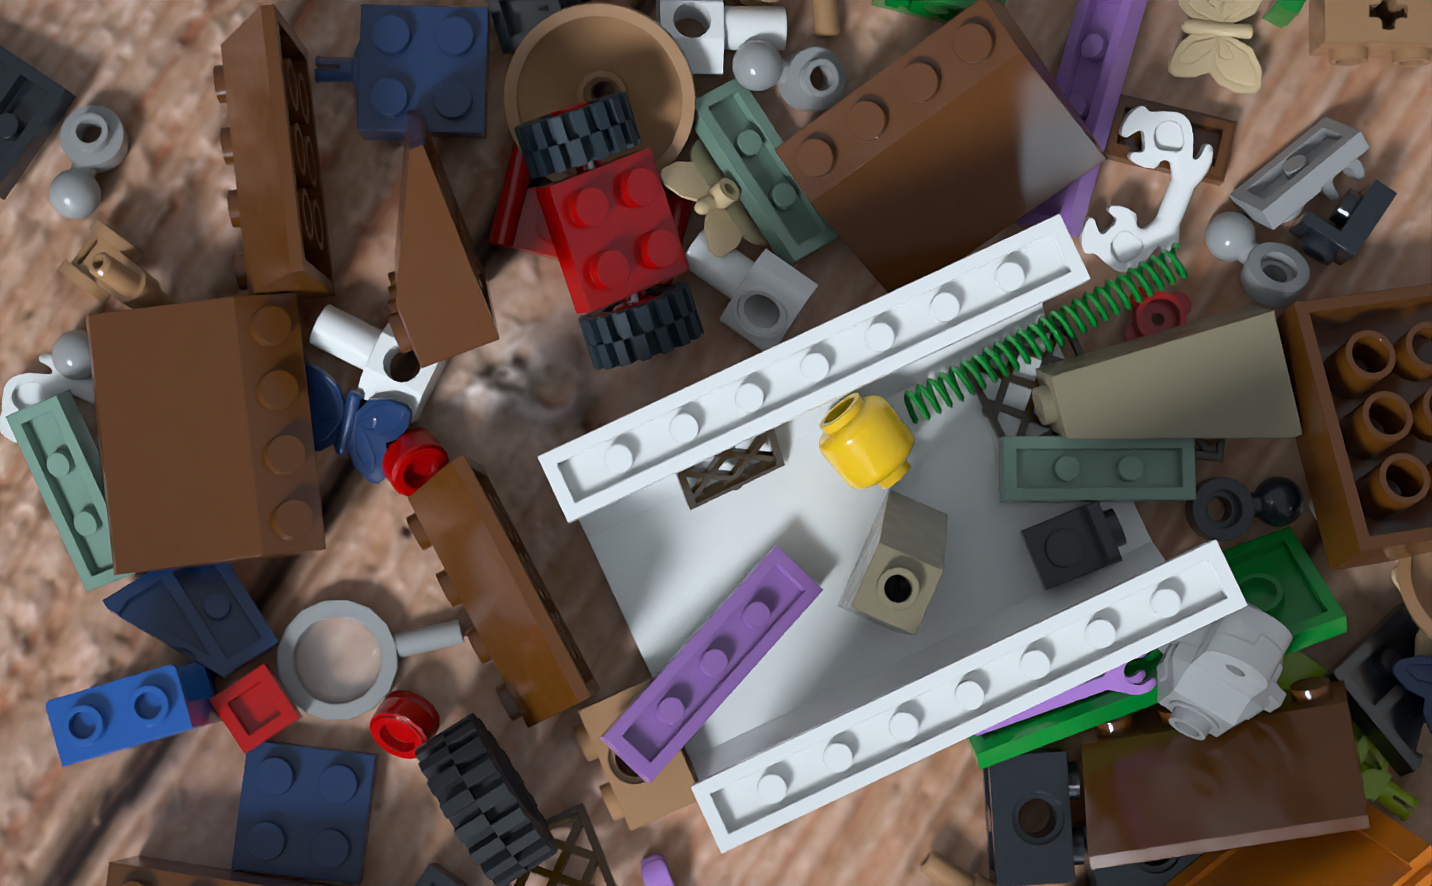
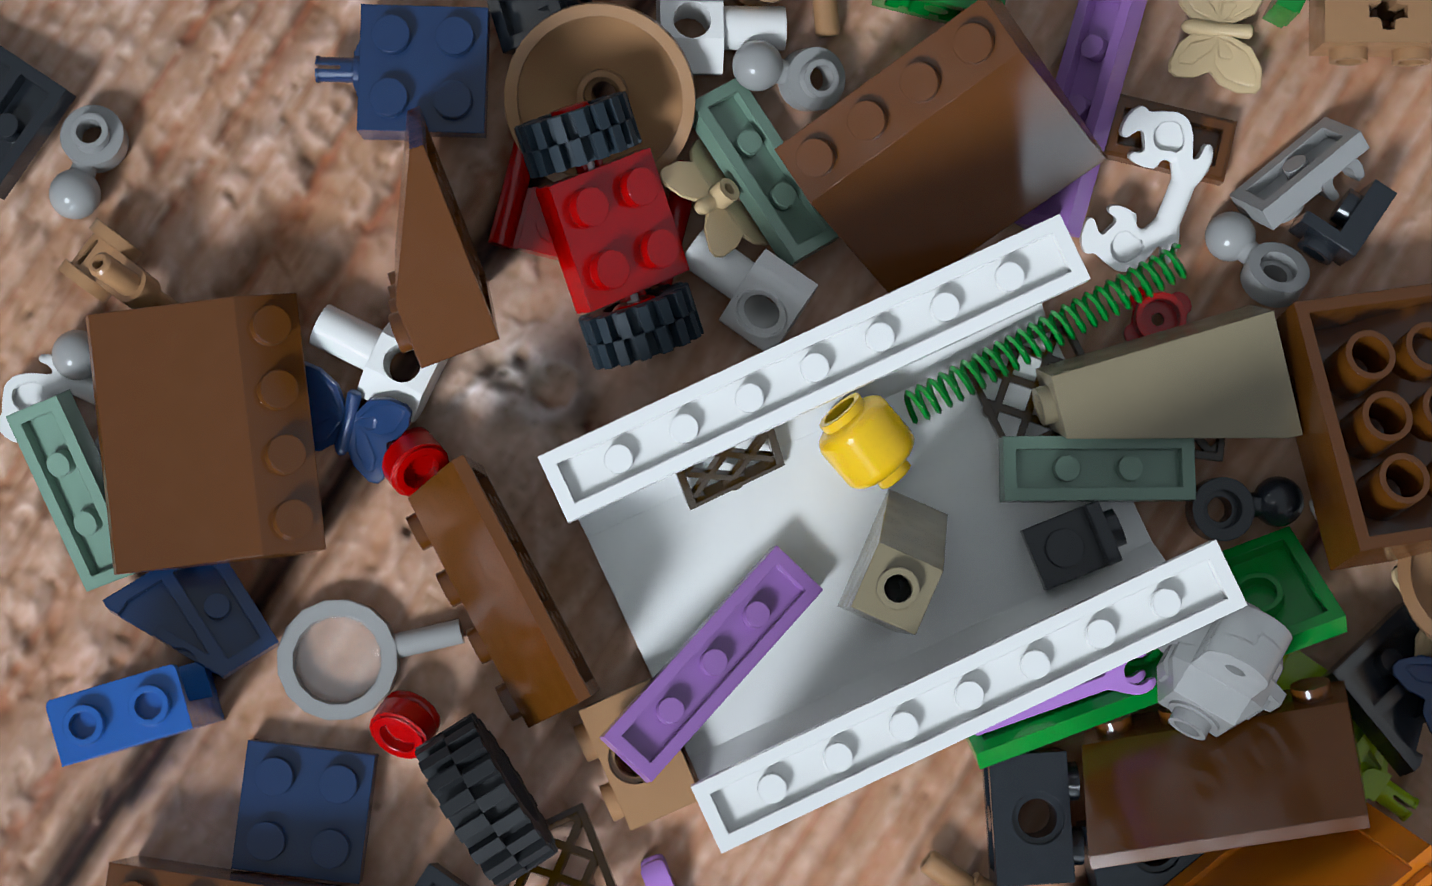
(255, 708): red tile -> none
(274, 160): reddish brown slope -> none

